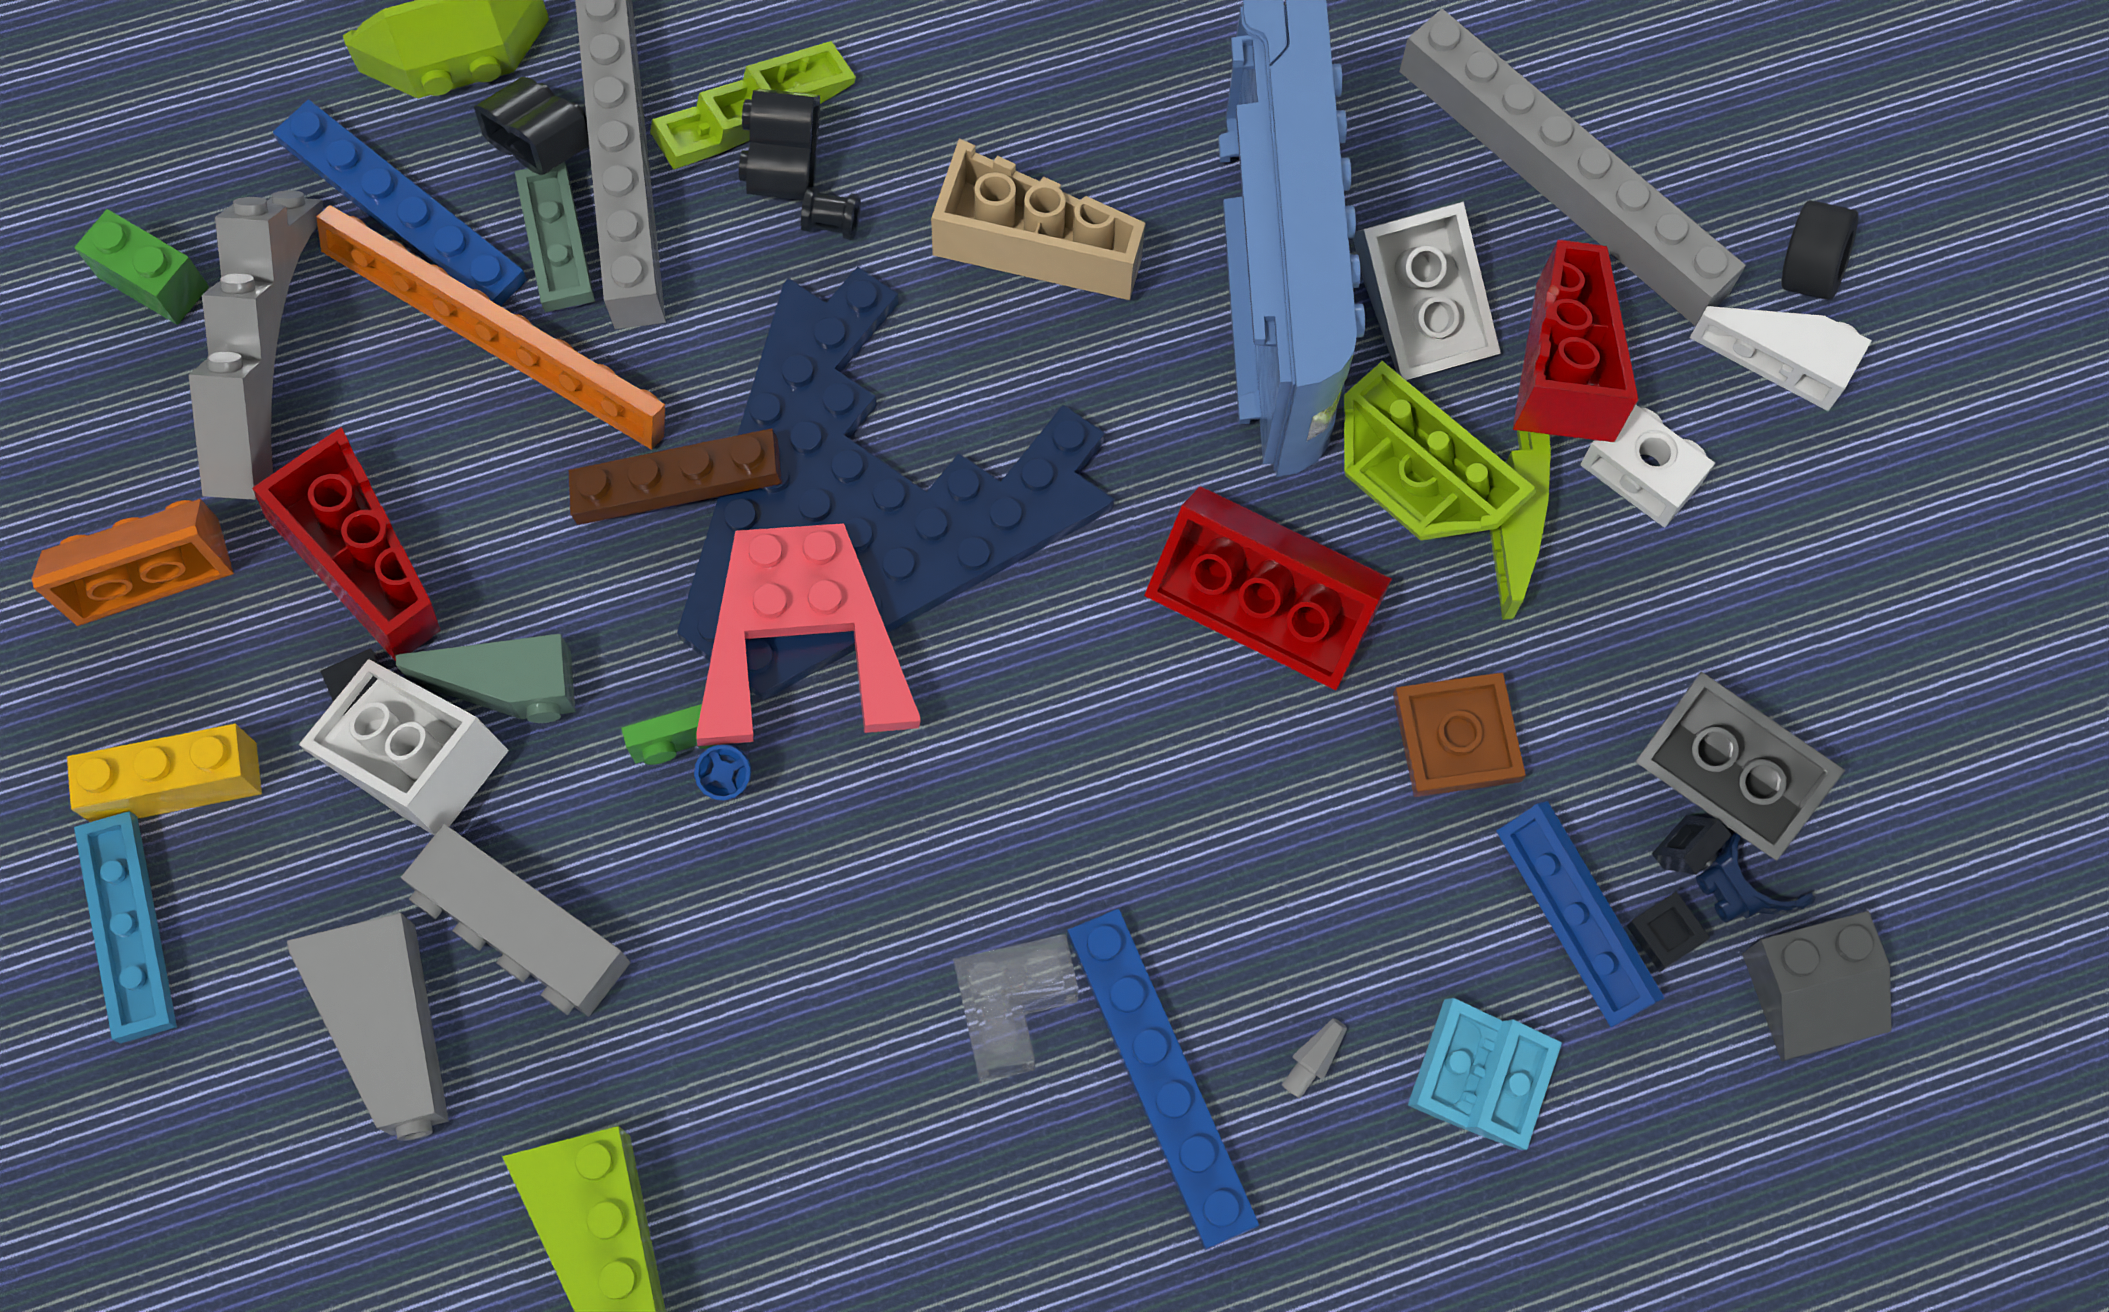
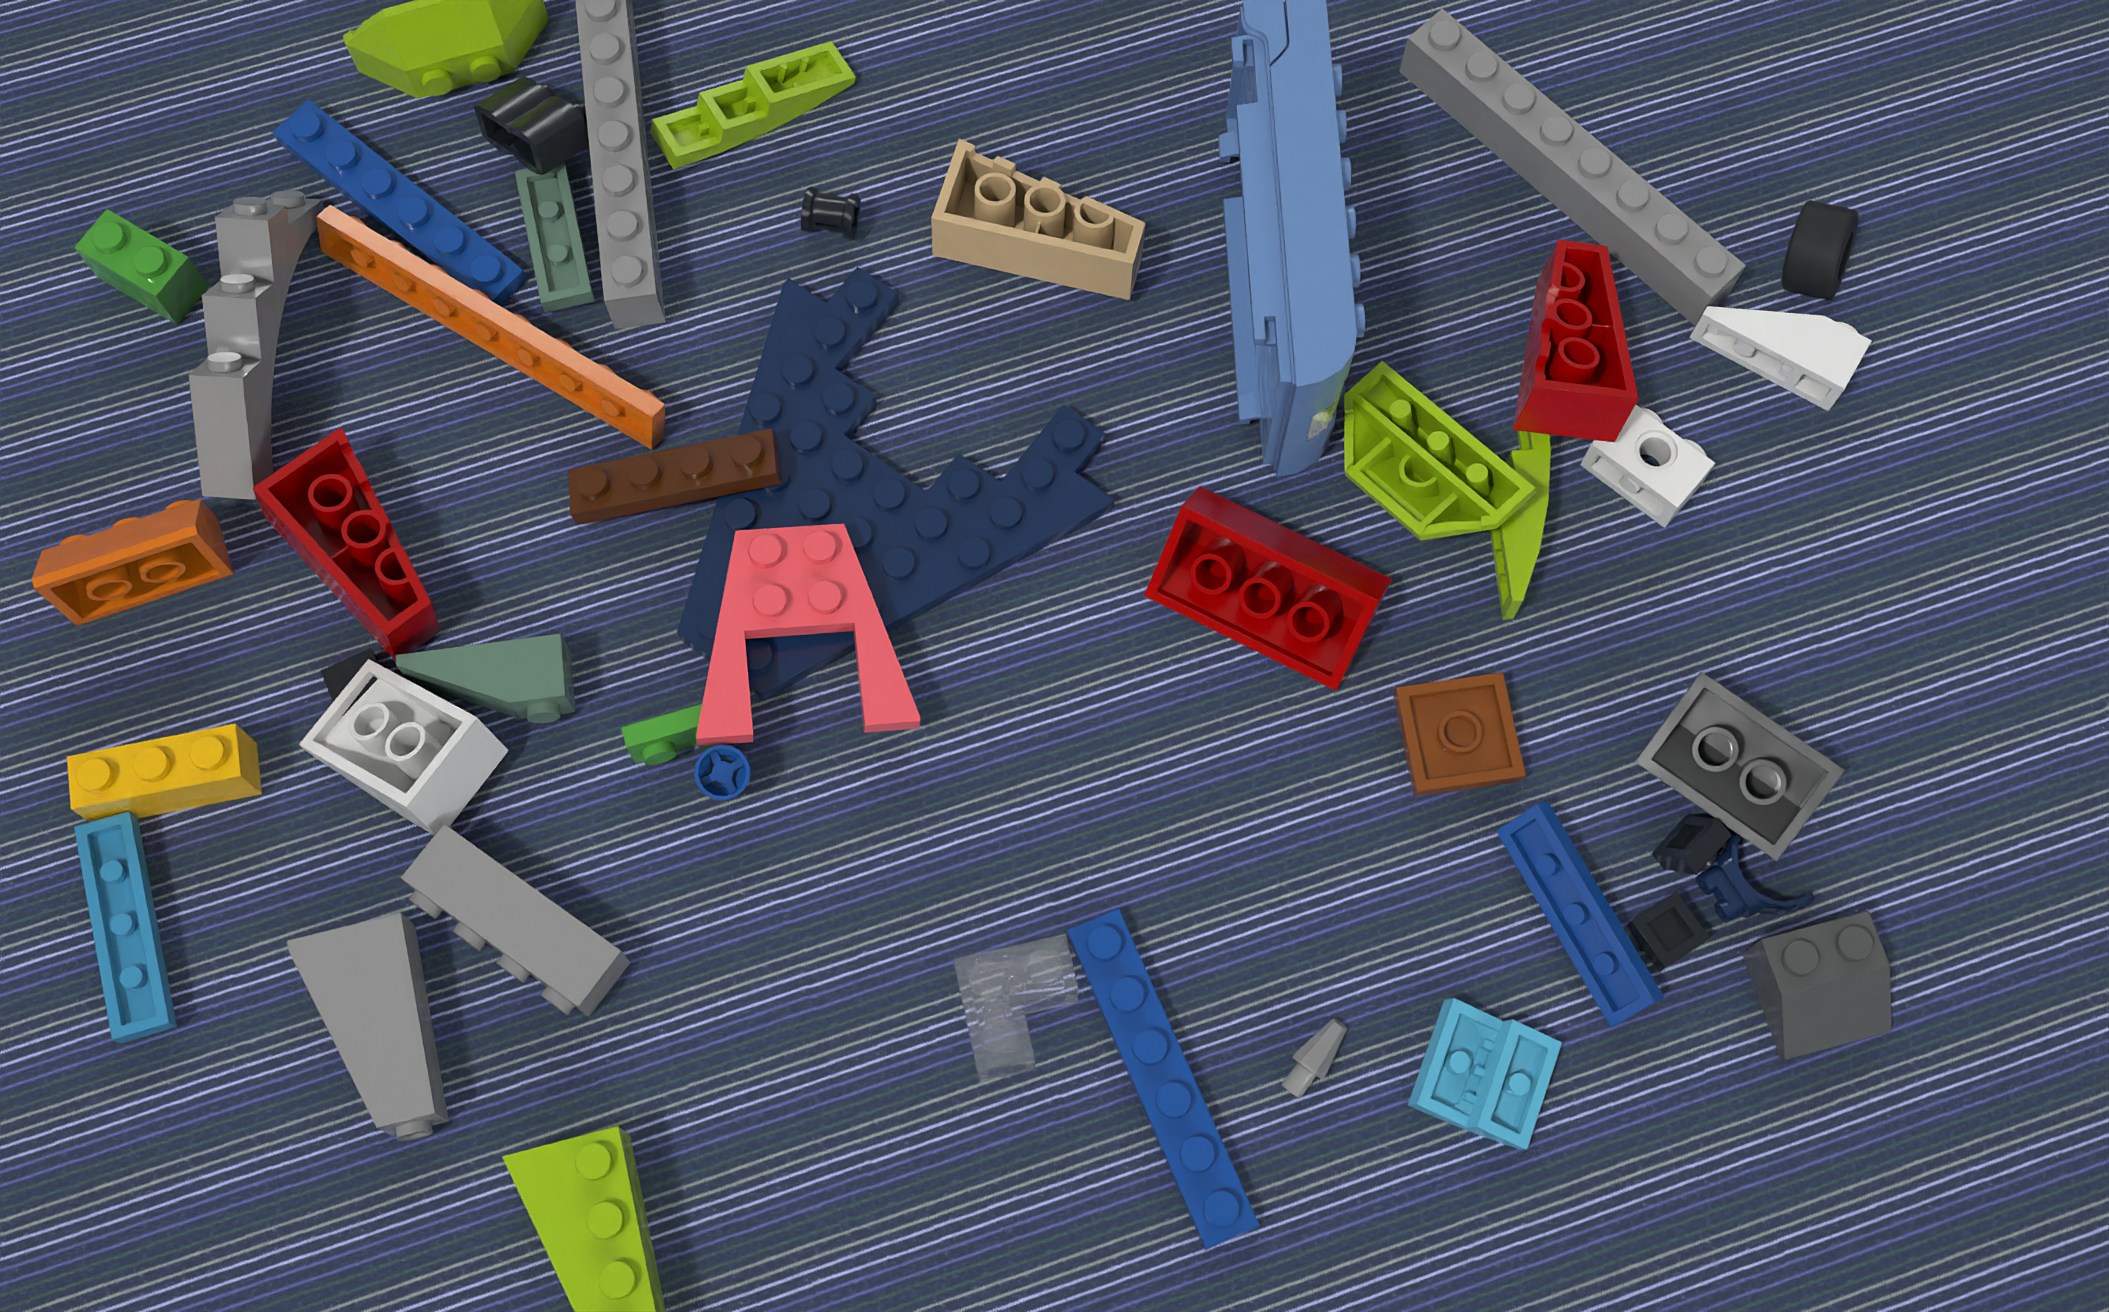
(781, 143): black brick -> none
(1427, 291): white slope -> none

